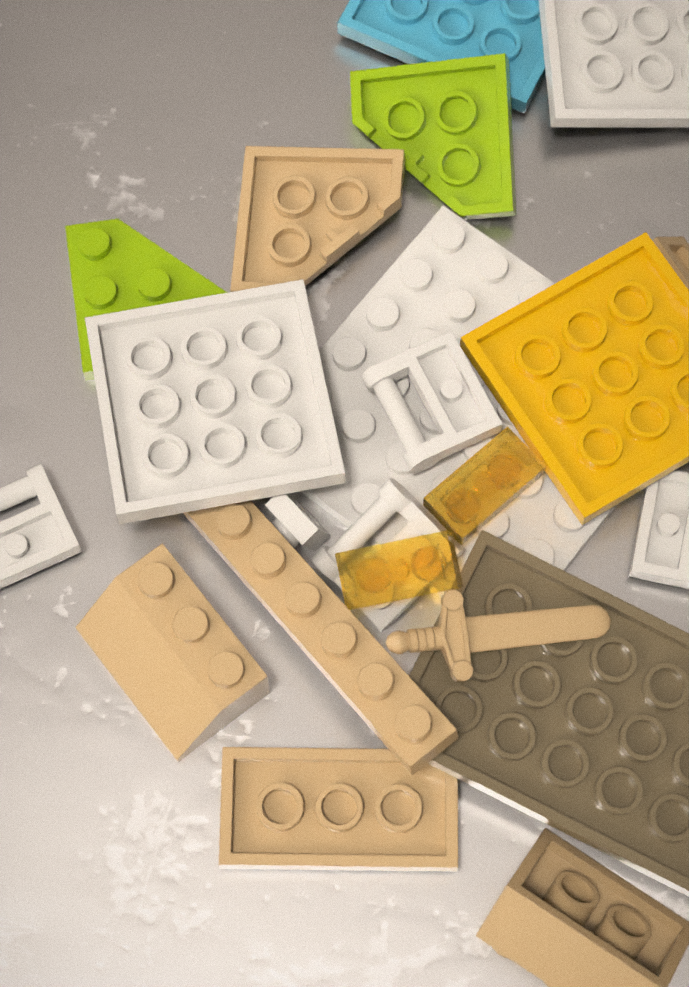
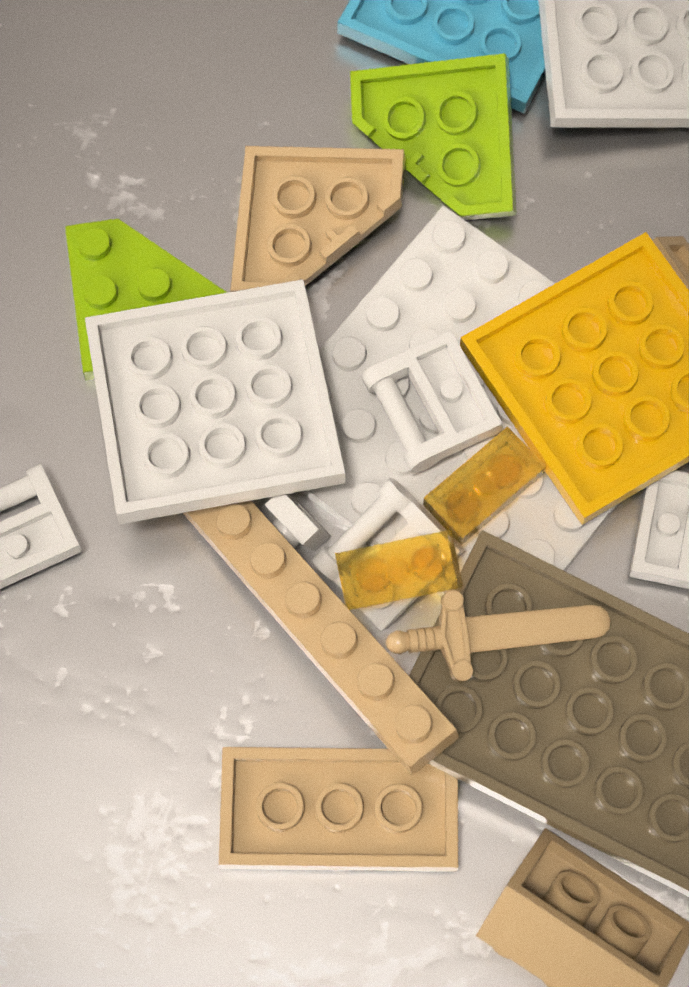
(172, 653): tan slope -> none

